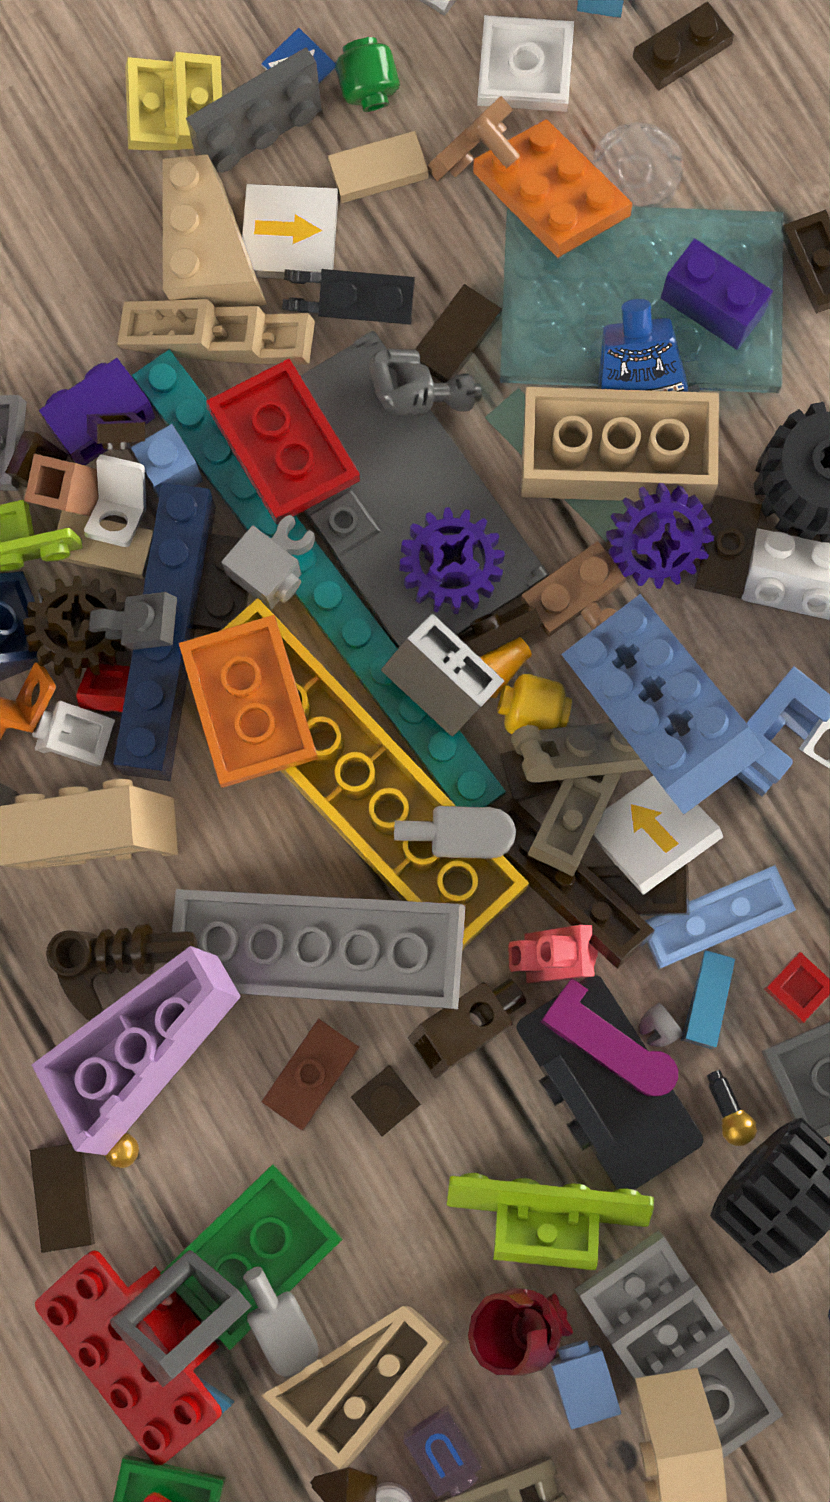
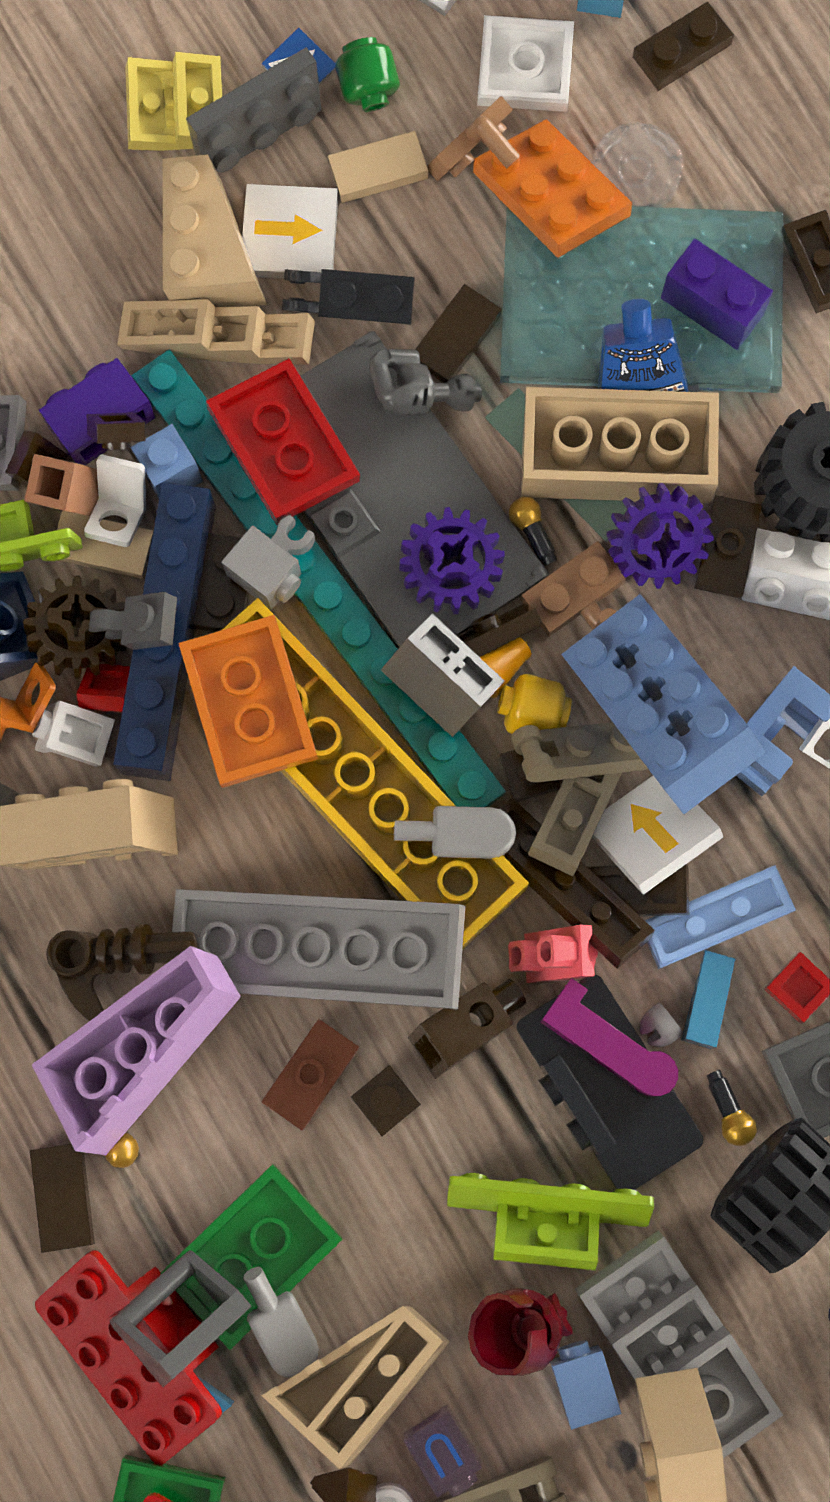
(526, 515): none -> piece

